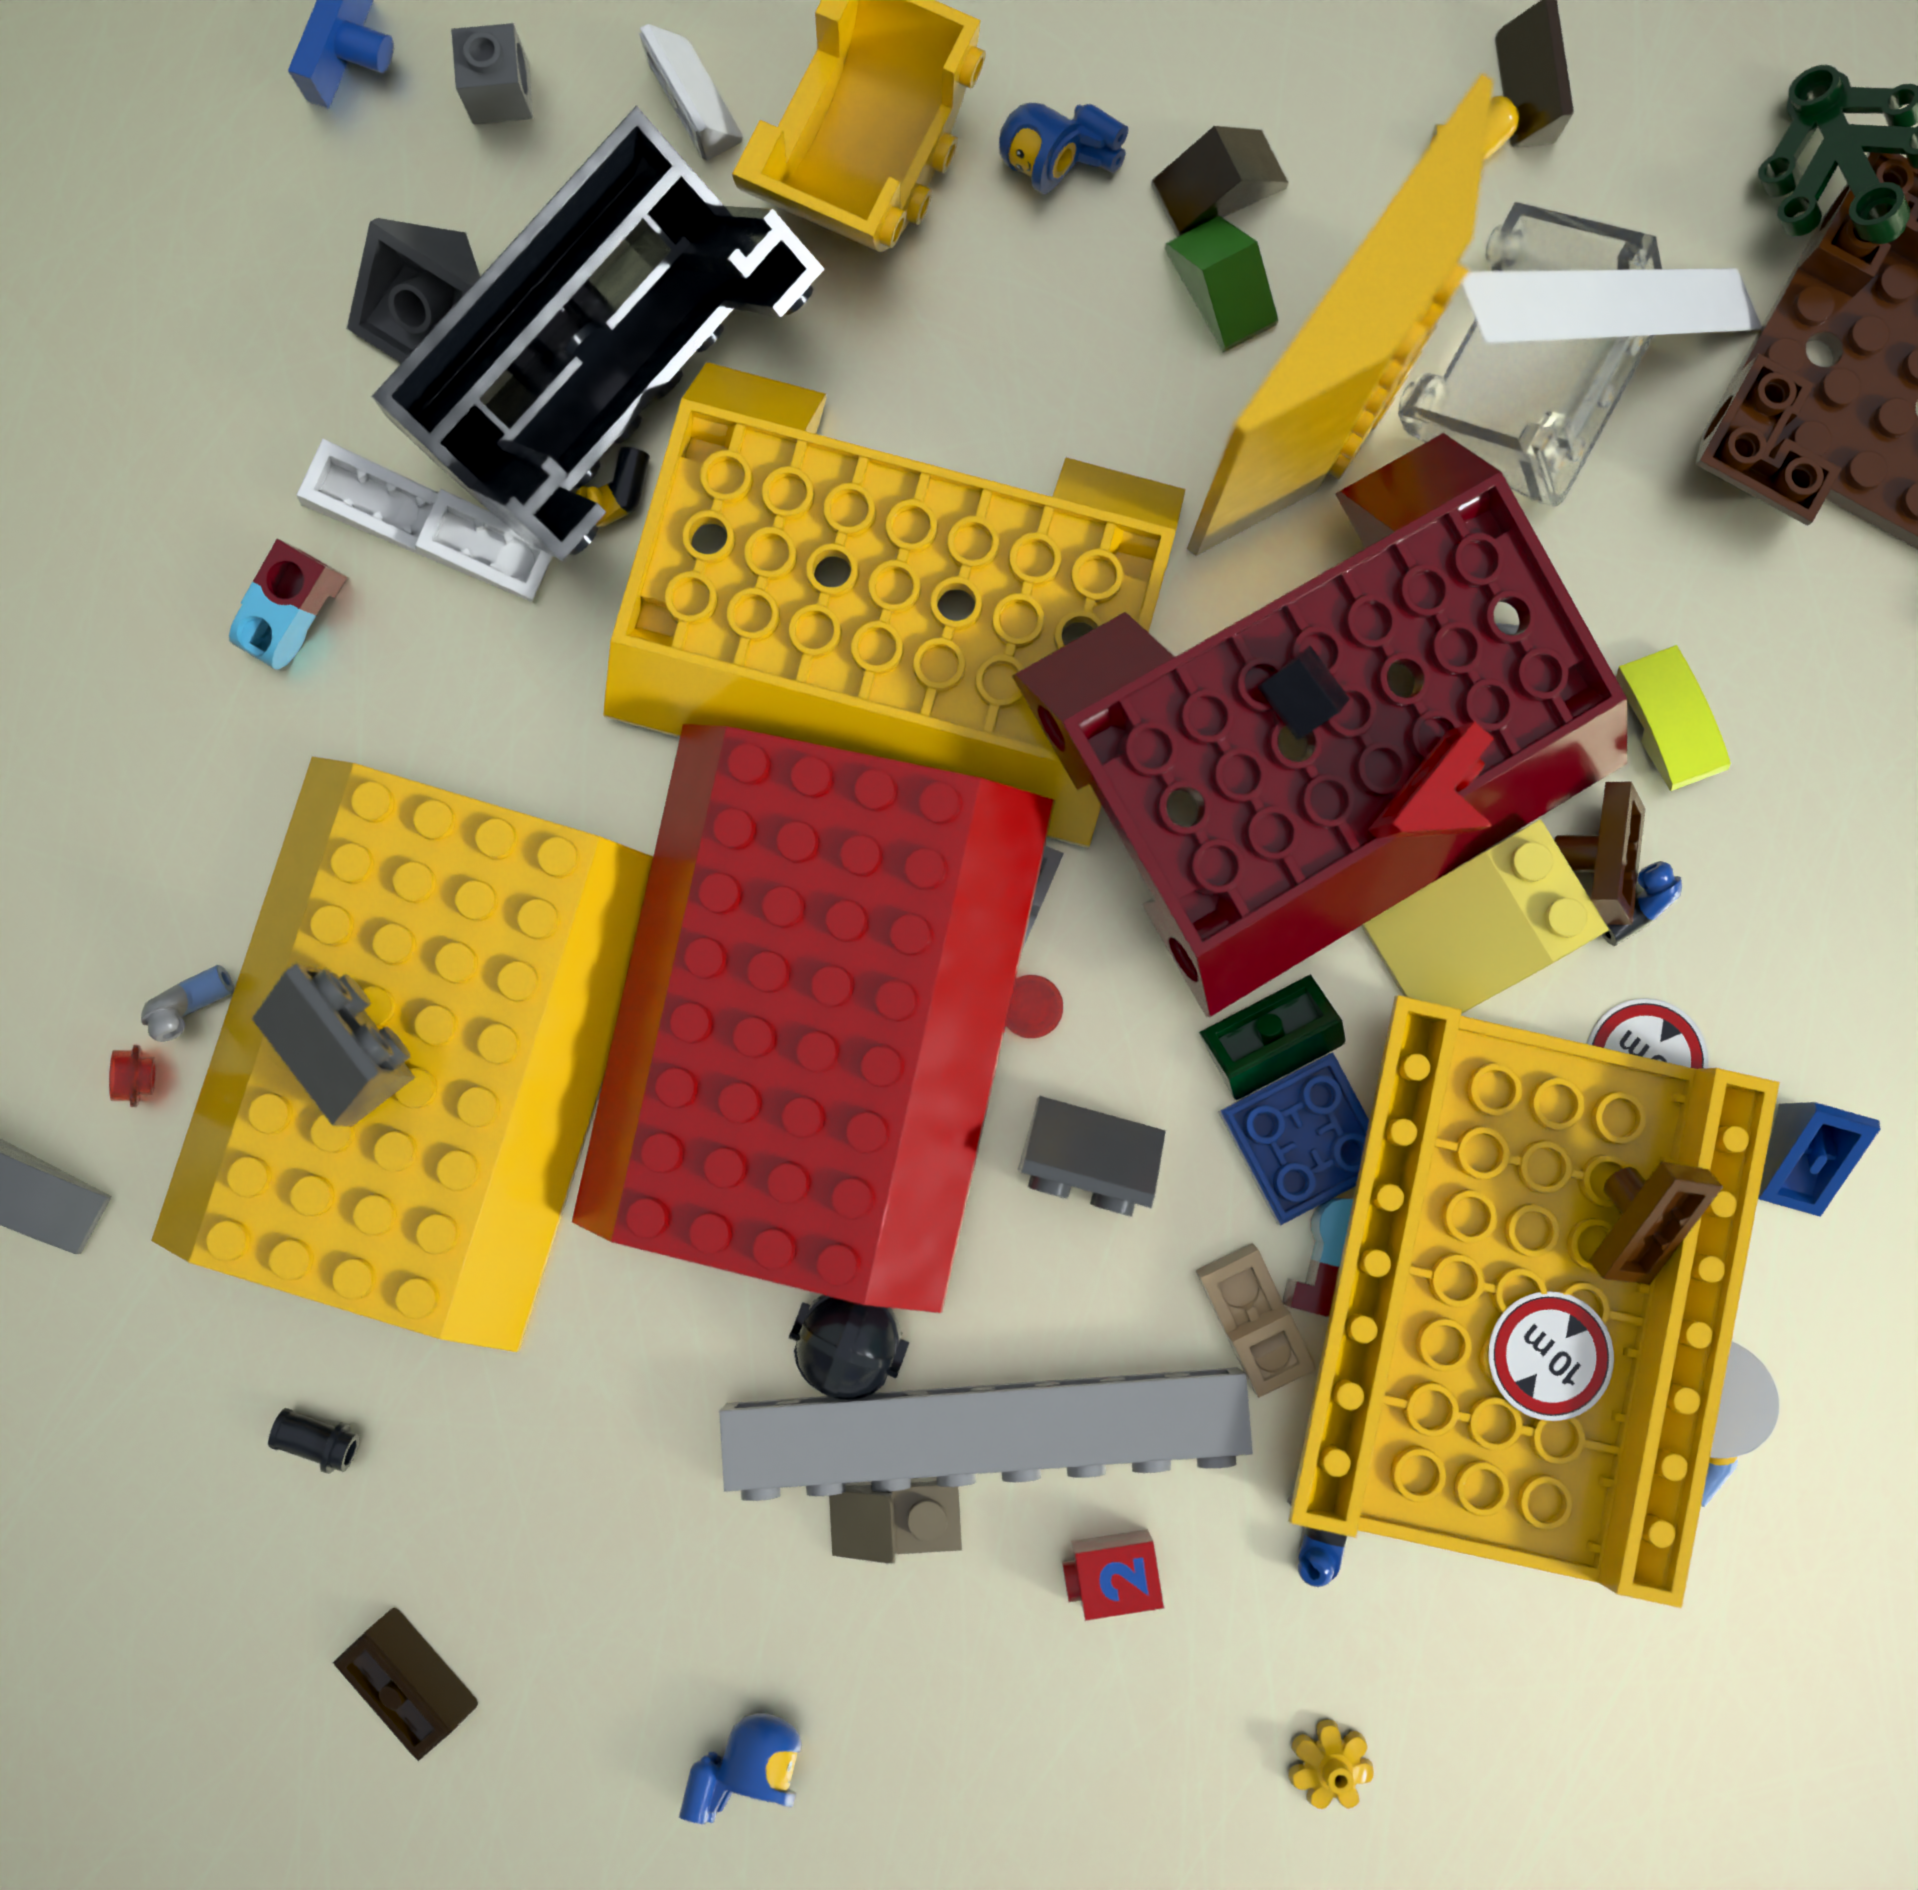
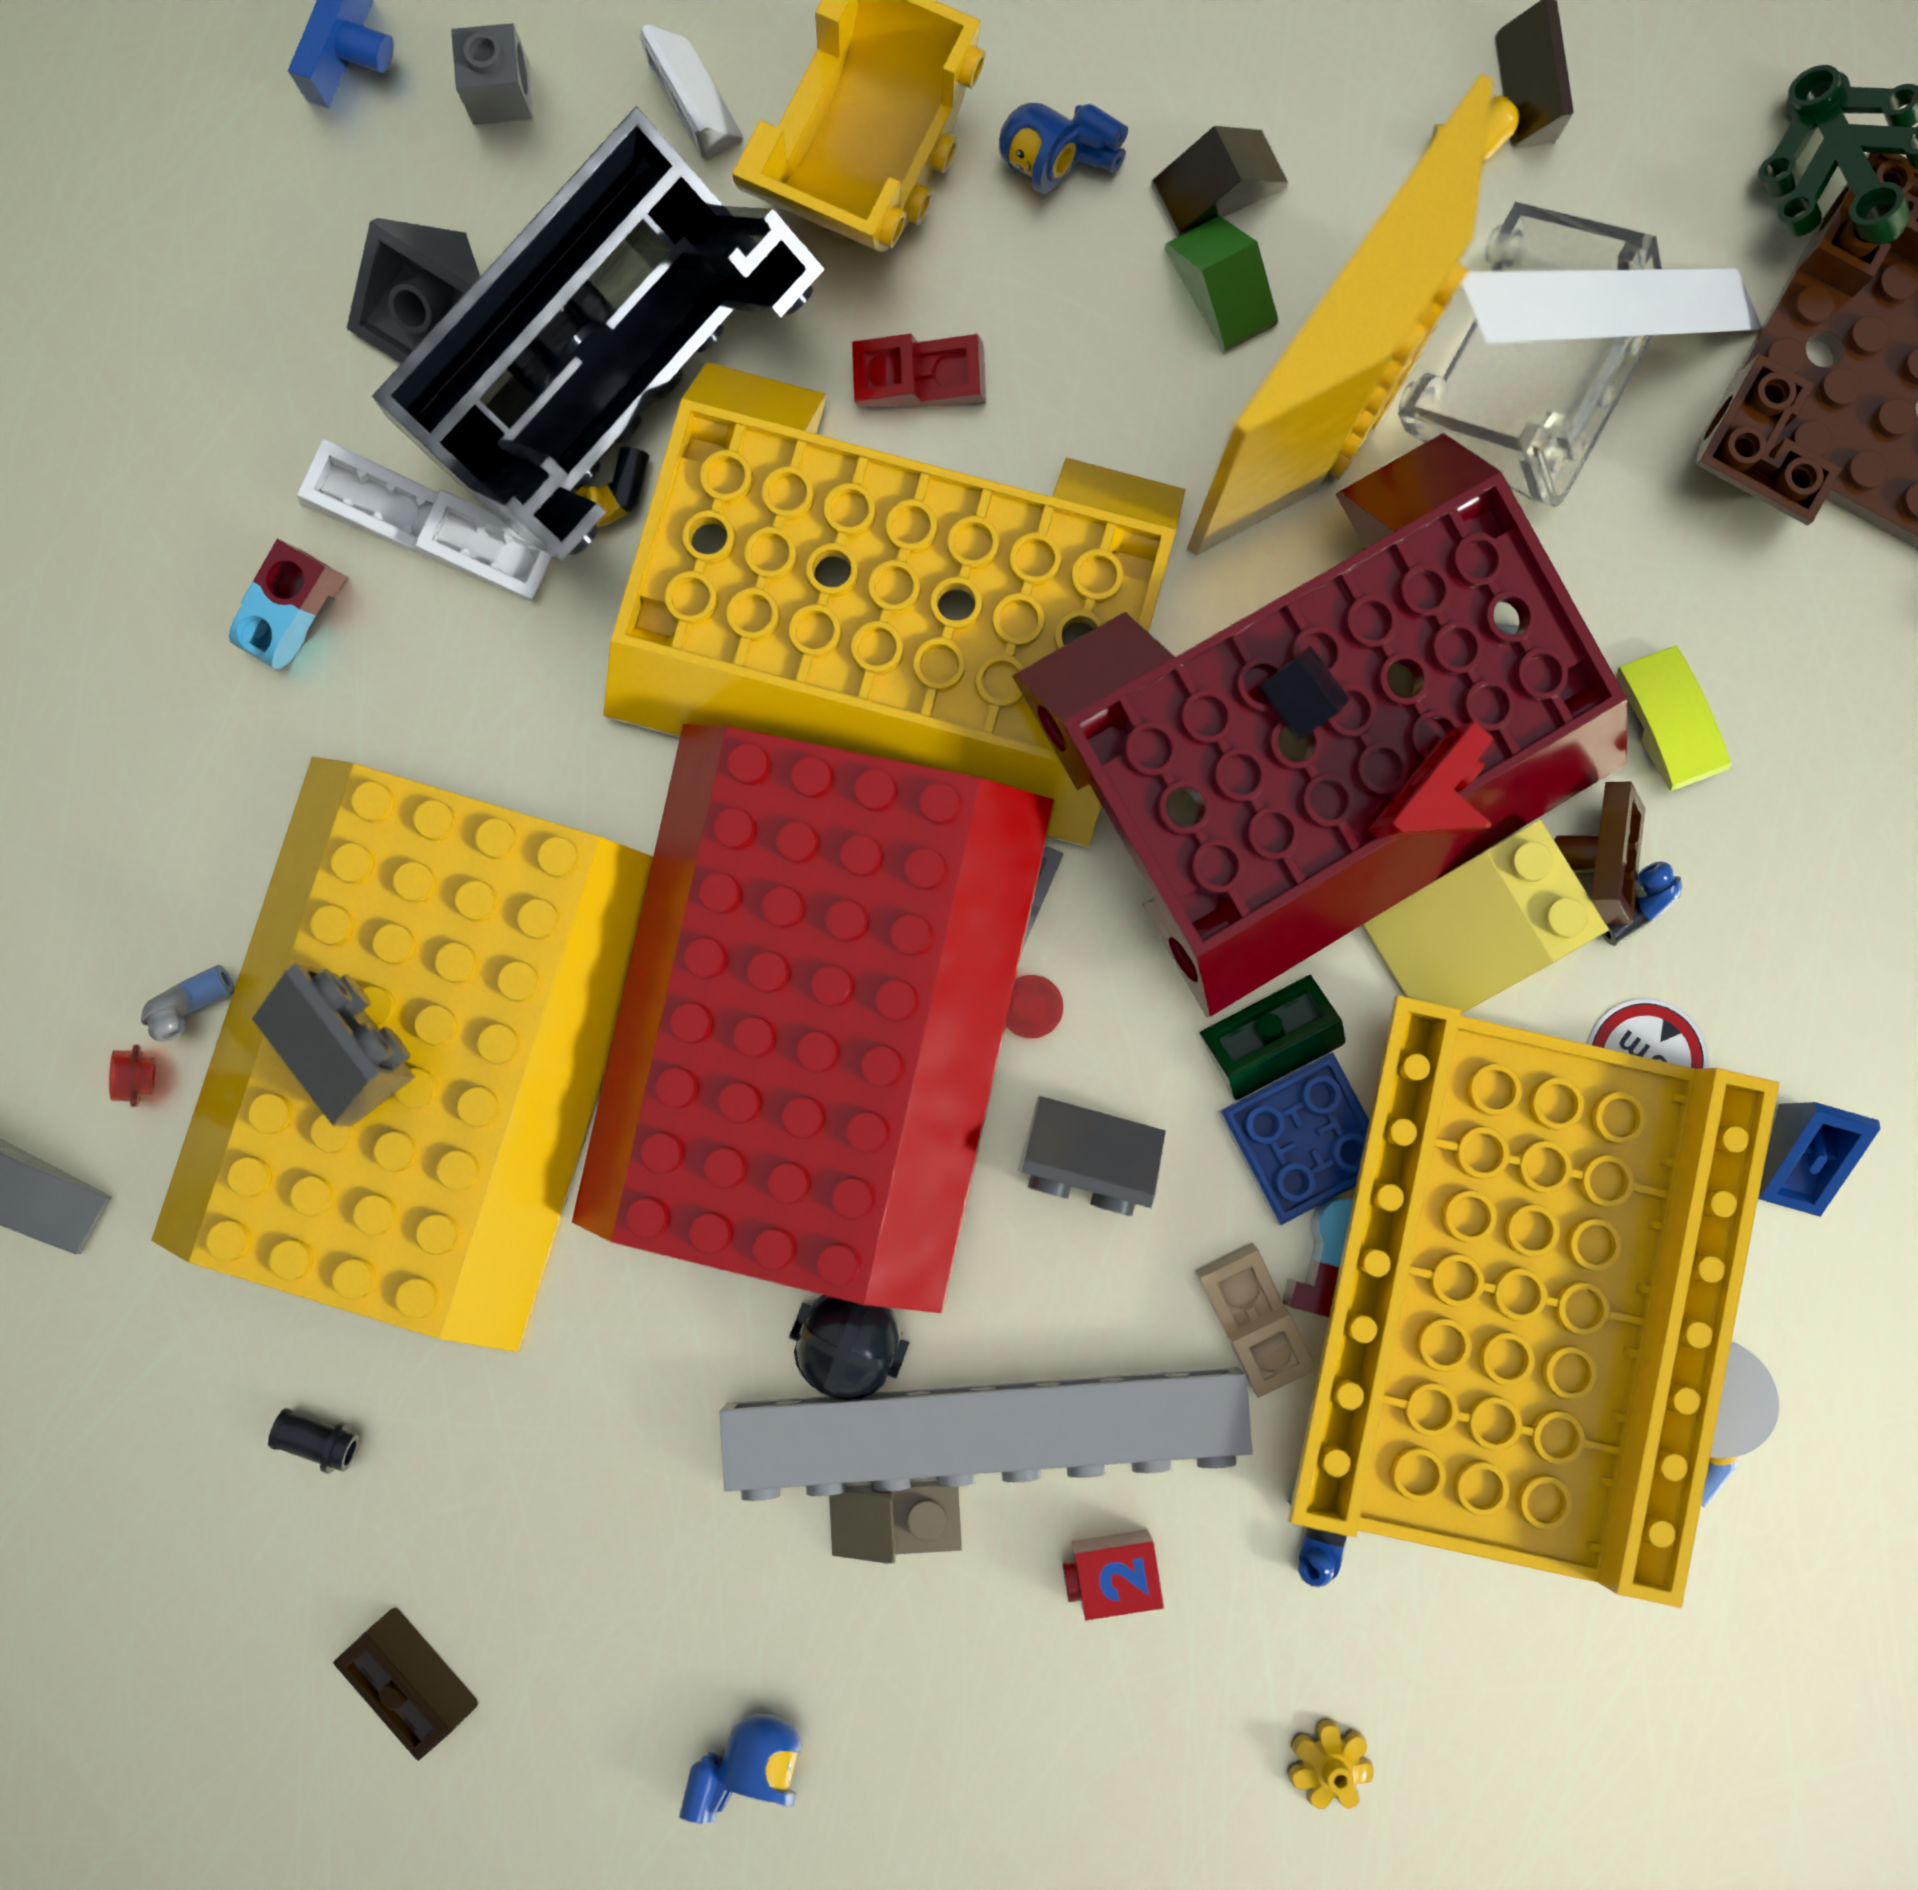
(918, 374): none -> red slope
(1551, 1356): sticker -> none
(1653, 1219): reddish brown tile -> none

